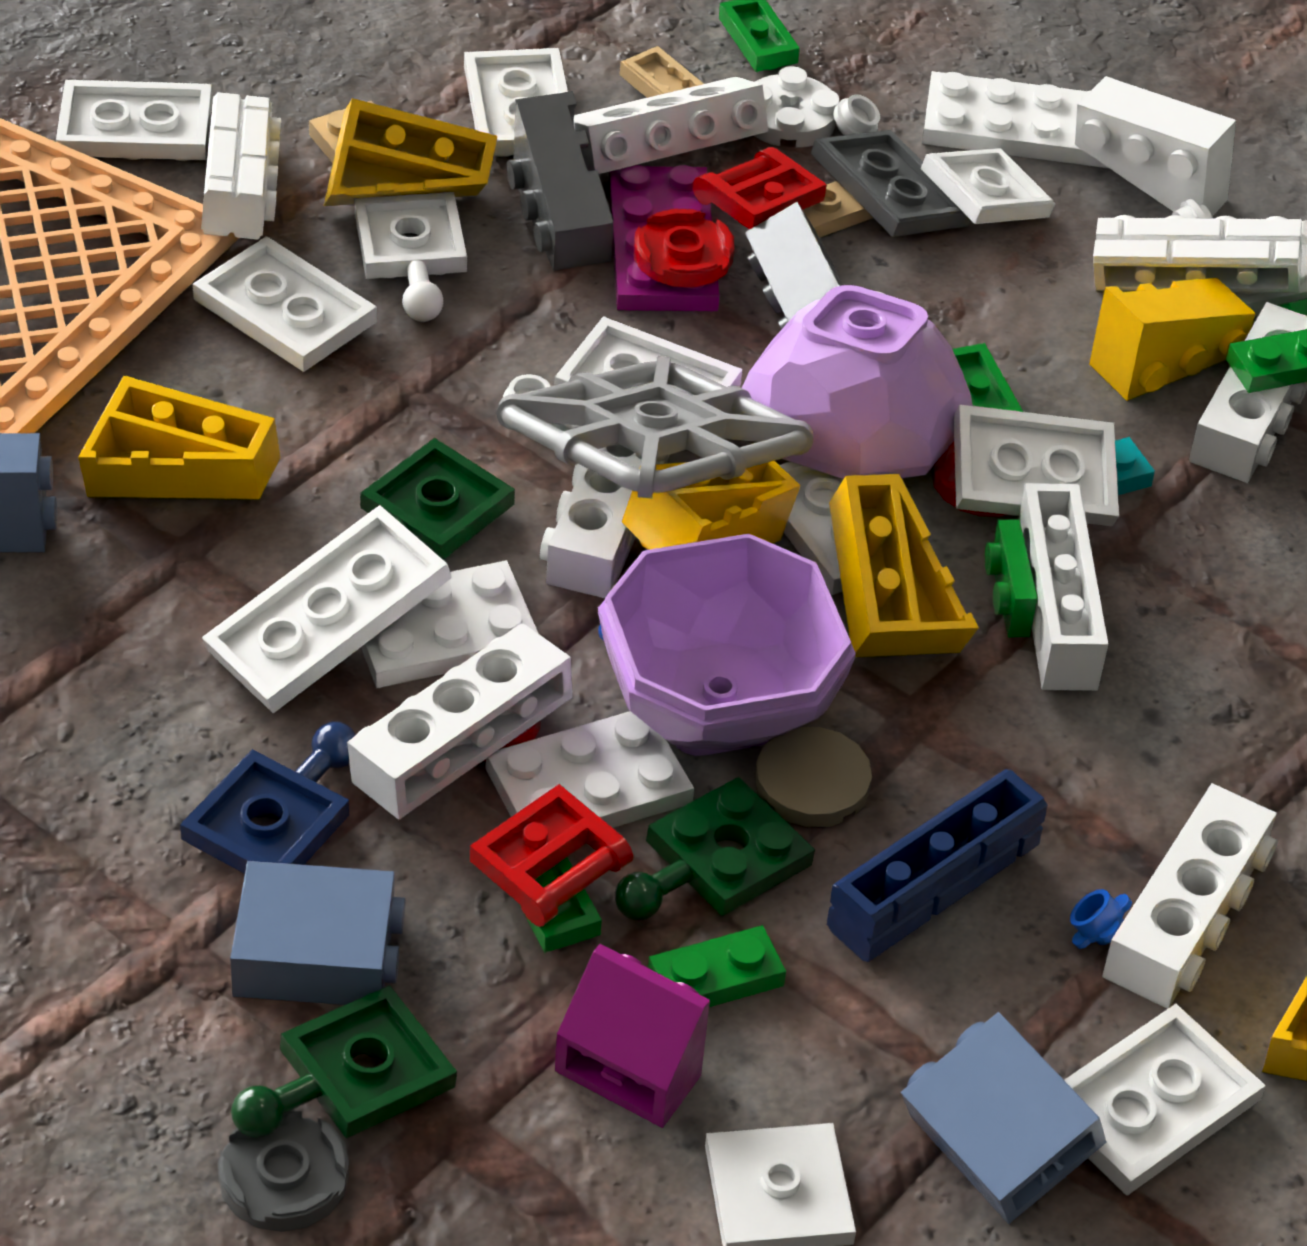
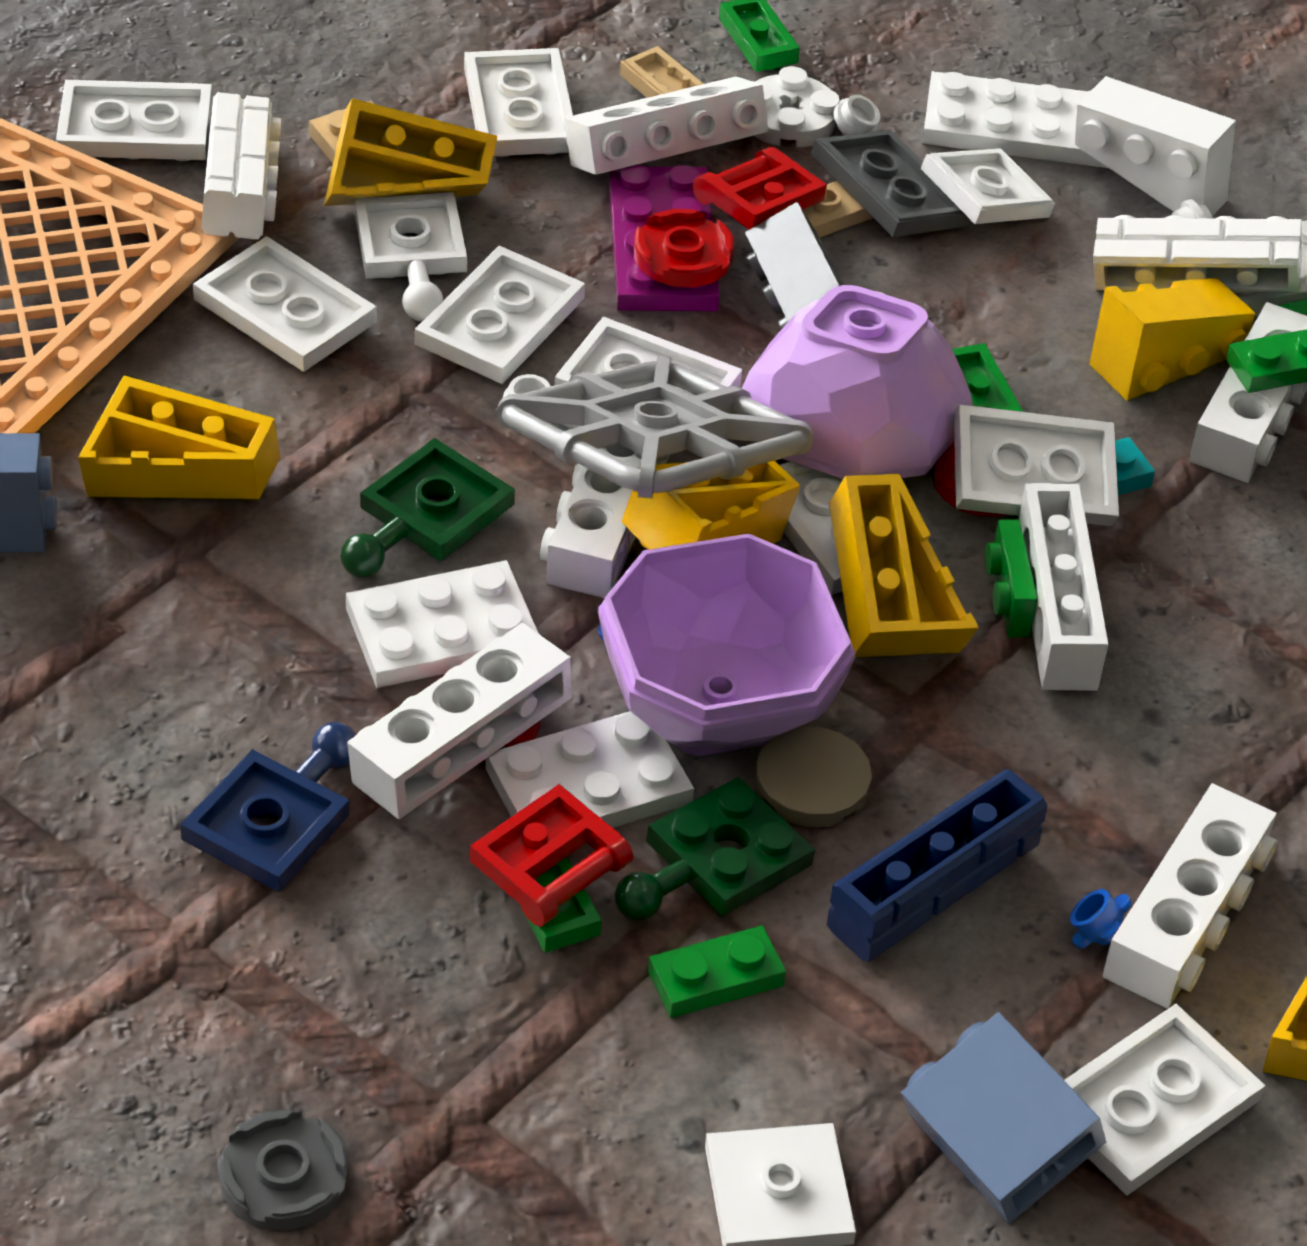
(315, 933): sand blue brick -> none
(326, 608): white plate -> none
(350, 1093): dark green plate -> none
(499, 314): none -> white plate
(555, 185): dark grey wedge -> none
(633, 1036): magenta slope -> none

